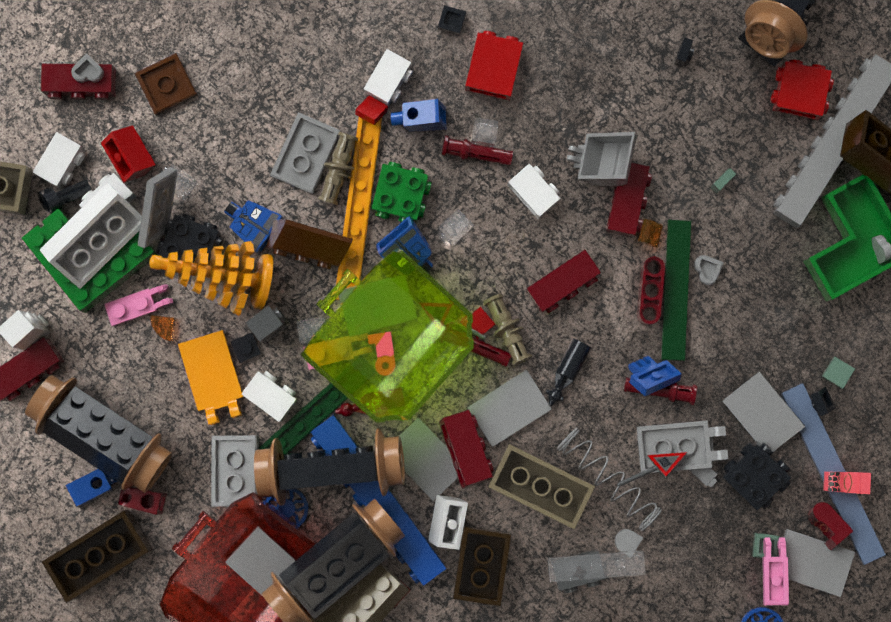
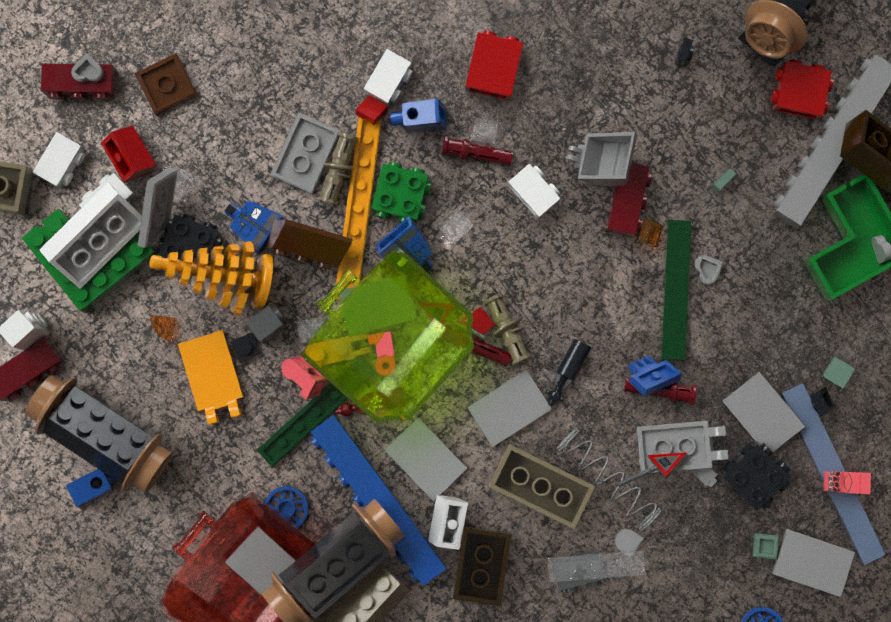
(54, 200): black piece -> none
(97, 555): dark brown brick -> none
(136, 305): bright pink hinge -> none
(149, 502): dark red leg -> none
(232, 468): light grey tile -> none
(270, 396): white brick -> none
(279, 472): brick -> none
(305, 376): none -> coral leg
(452, 20): black plate -> none
(466, 449): dark red brick -> none
(563, 282): dark red brick -> none
(655, 280): dark red beam -> none
(775, 574): bright pink hinge -> none
(830, 524): dark red leg -> none

